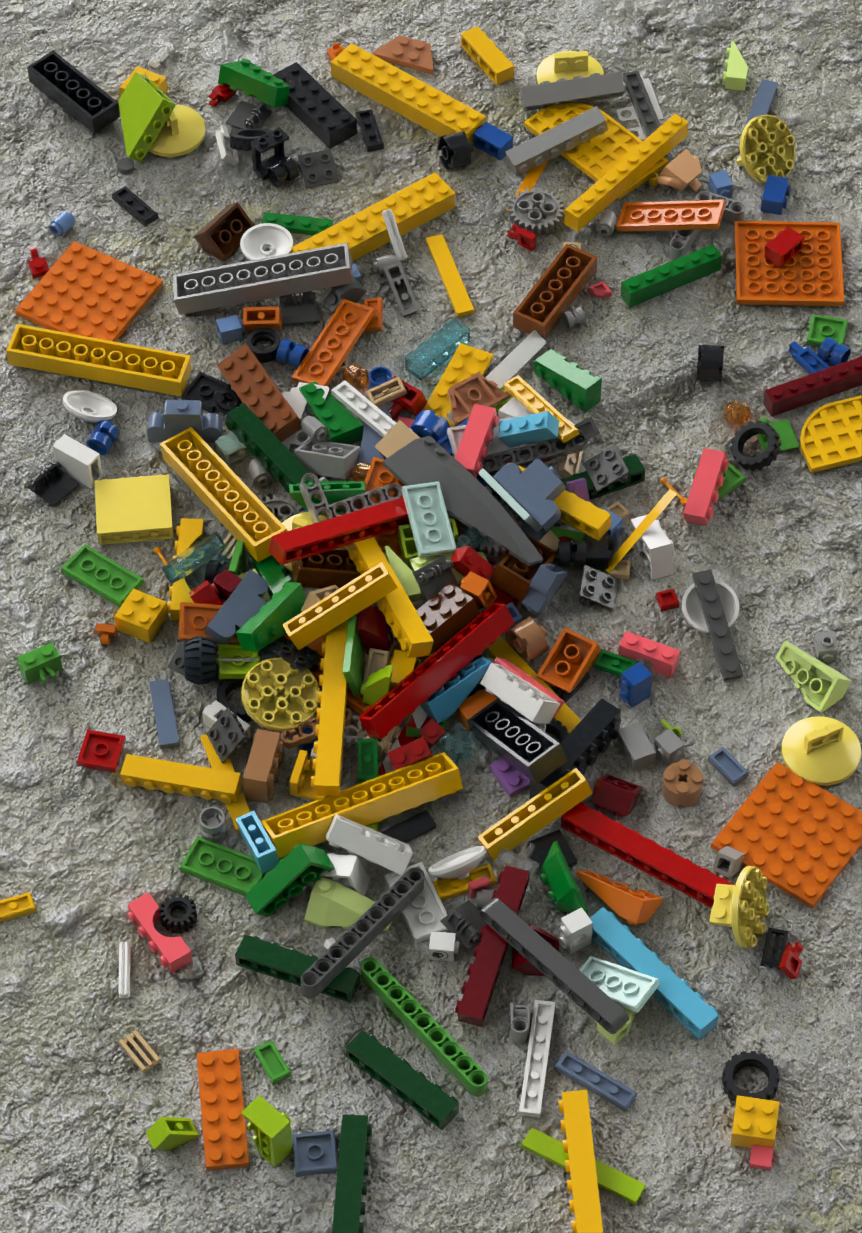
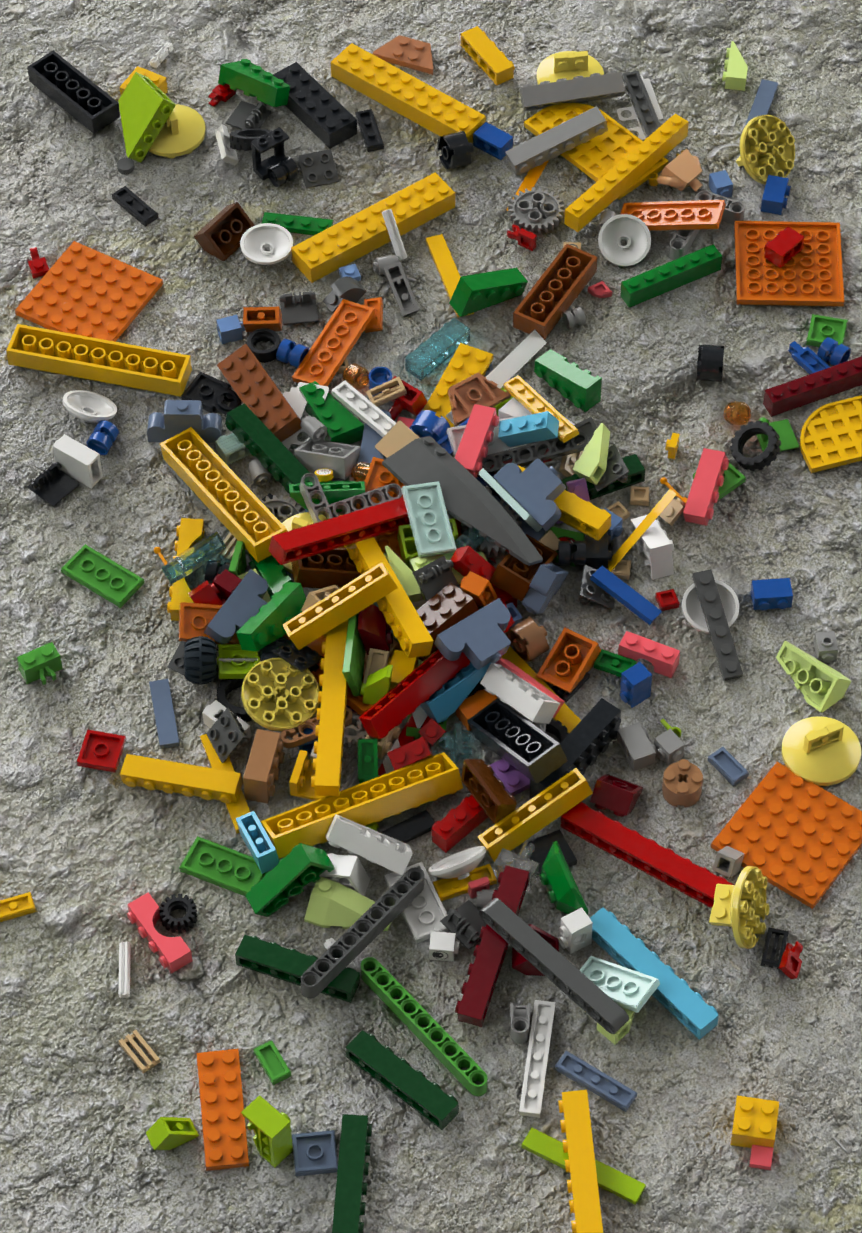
(62, 223): medium blue brick -> none
(106, 632): orange tile -> none
(133, 509): light yellow panel -> none
(141, 615): yellow brick -> none
(212, 824): light grey wheel -> none
(263, 278): light grey brick -> none
(324, 474): none -> yellow tile
(334, 51): orange tile -> none
(458, 823): none -> red brick
(477, 636): none -> sand blue brick
(486, 289): none -> green wedge
(487, 789): none -> reddish brown slope
(594, 457): none -> yellowish green slope
(625, 228): none -> white dish
(626, 595): none -> blue tile
(627, 903): orange wedge -> none
(639, 496): none -> tan tile
(672, 445): none -> yellow plate
(673, 511): none -> tan bracket
(751, 1060): black tyre -> none
(771, 594): none -> blue brick

